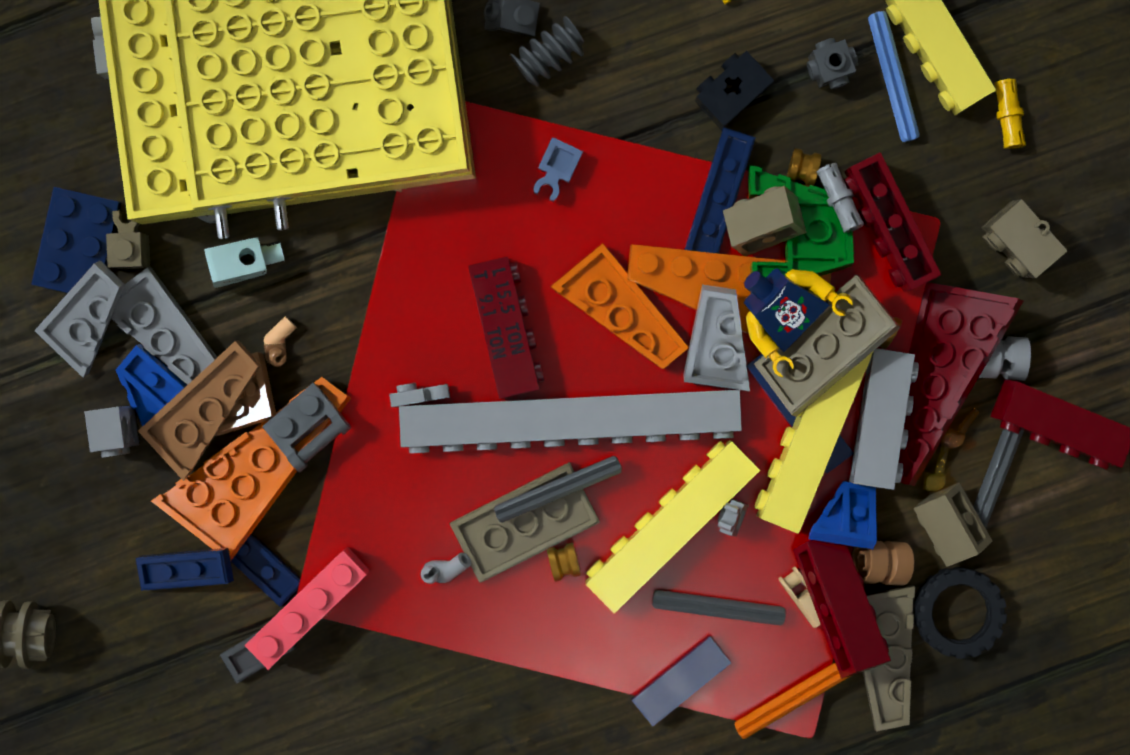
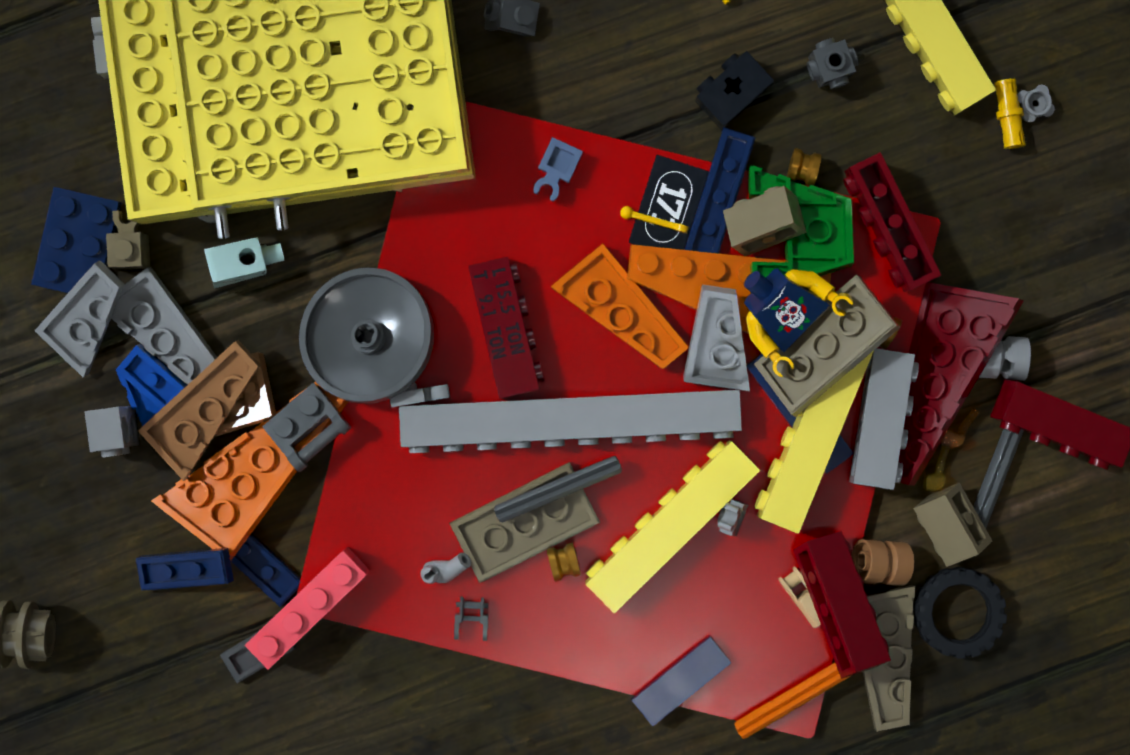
(275, 342): arm -> none
(366, 335): none -> dark grey dish
(459, 617): none -> dark grey piece
(549, 52): dark grey piece -> none
(627, 213): none -> yellow hinge
(671, 196): none -> black sticker
(718, 607): dark grey axle -> none
(840, 197): light grey pin -> none
(849, 517): blue wing -> none
(893, 76): medium blue axle -> none
(1021, 240): dark tan brick -> none
(1044, 100): none -> light grey plate

